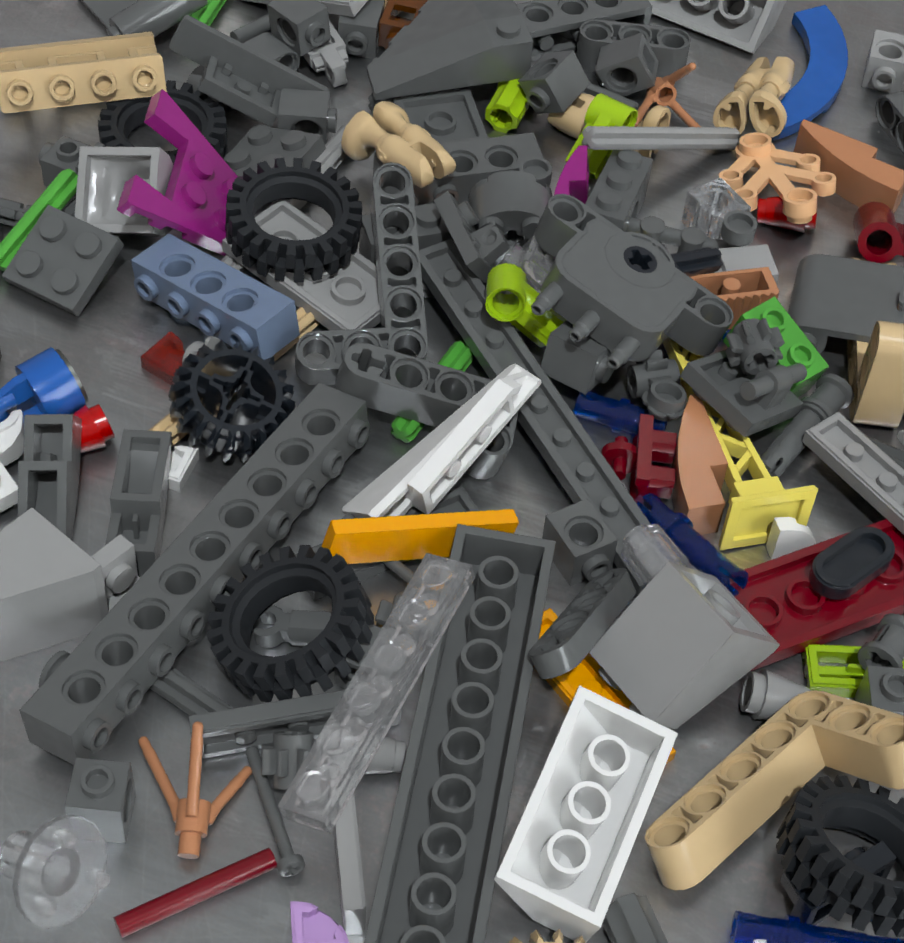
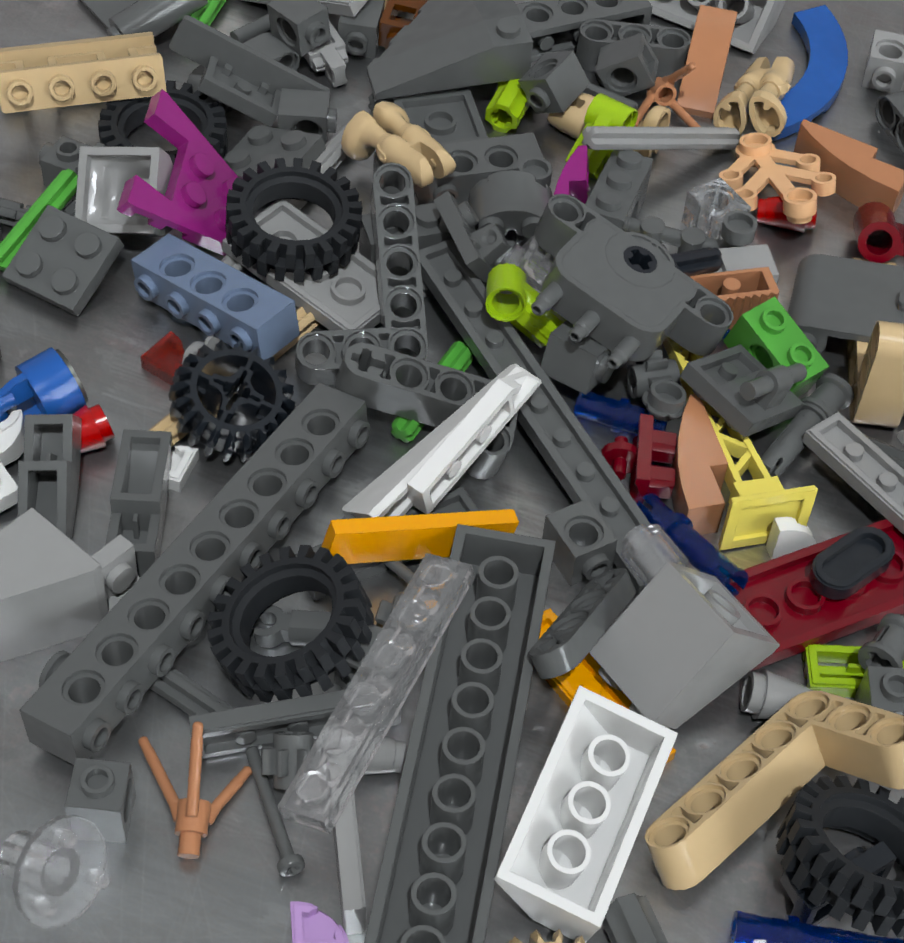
(195, 892): dark red bar -> none
(709, 52): none -> nougat slope
(754, 346): dark grey gear -> none

